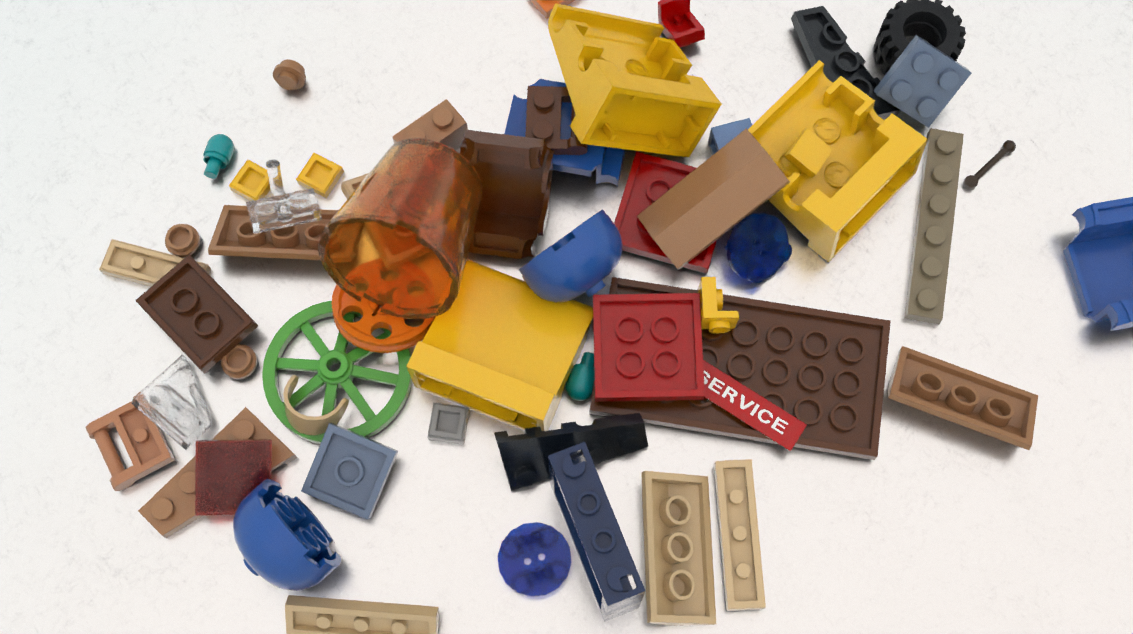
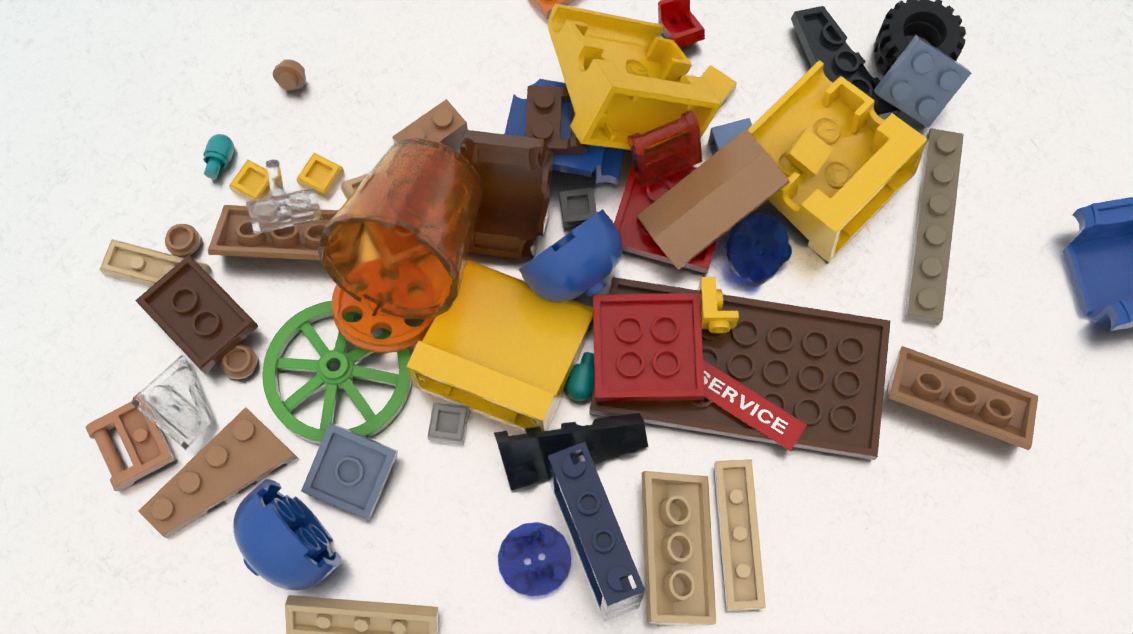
(228, 473): clear red tile -> none
(308, 424): tan helmet -> none
(577, 206): none -> dark grey plate
(668, 156): none -> clear red plate
(719, 83): none -> yellow tile
(972, 180): dark brown hinge -> none

